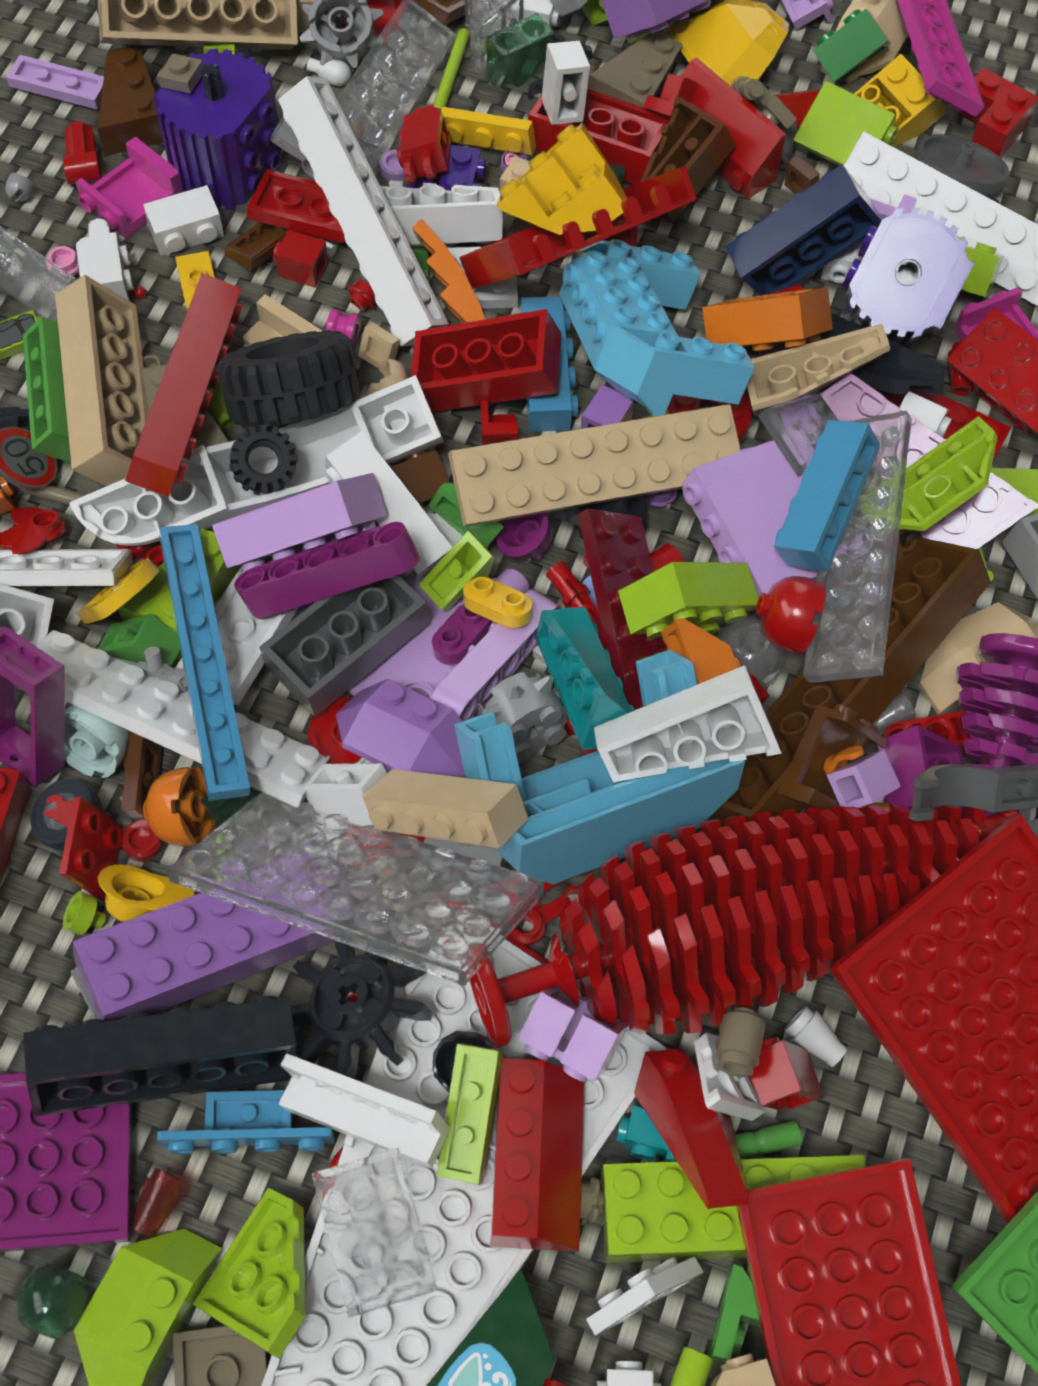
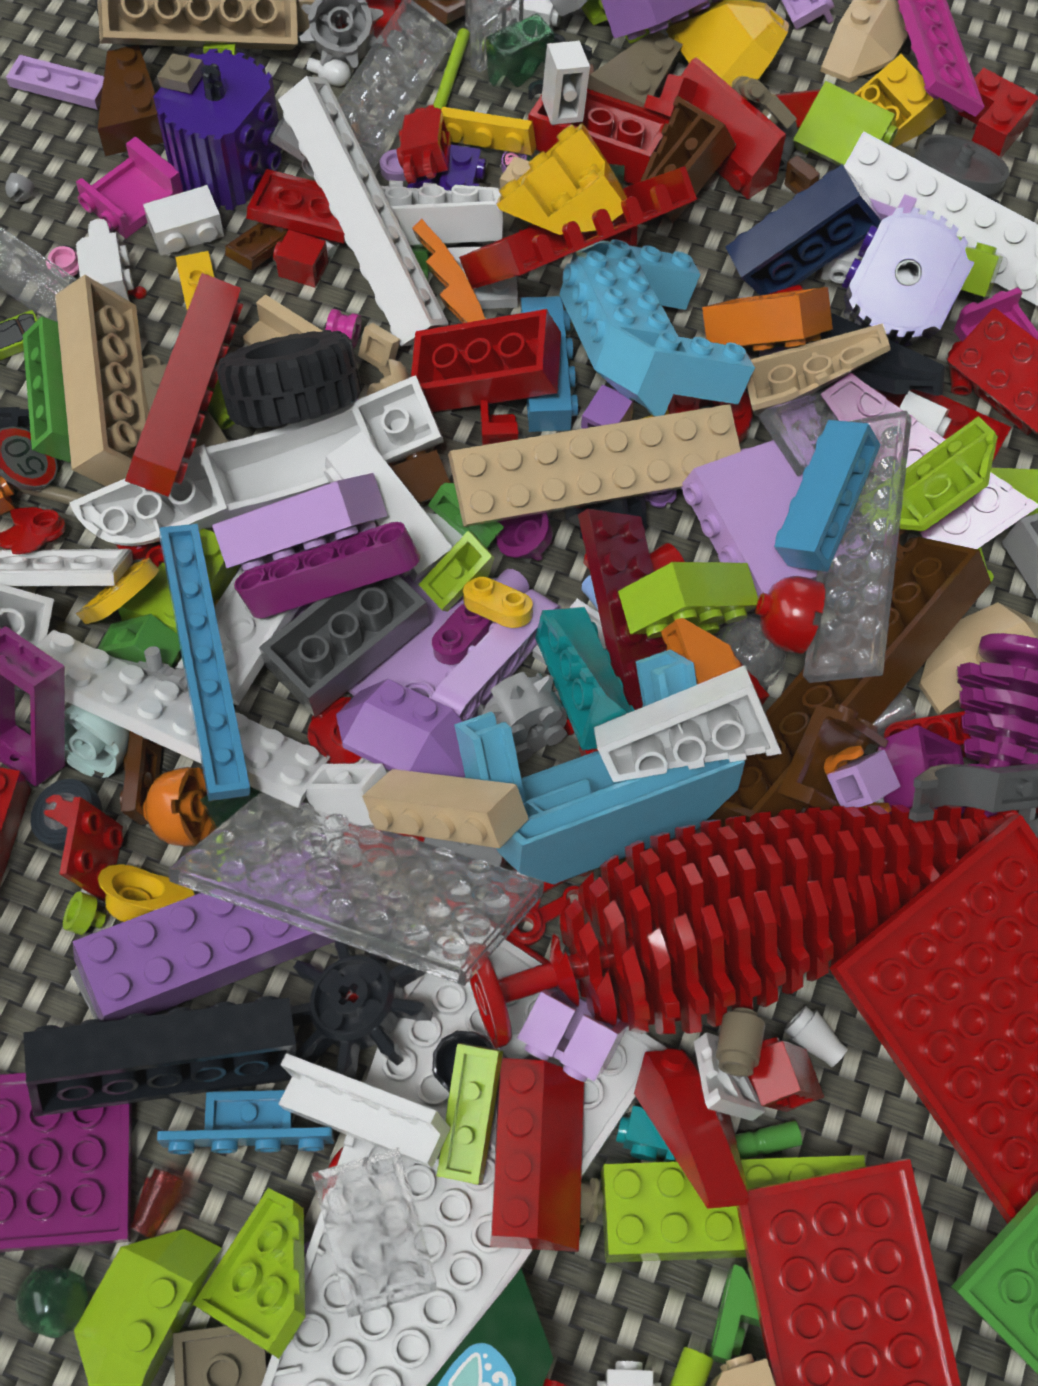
(81, 154): red piece -> none
(141, 842): red tile -> none
(271, 439): black tyre -> none
(362, 295): red plate -> none
(574, 593): red pin -> none
(645, 1288): white plate -> none
(851, 45): green brick -> none

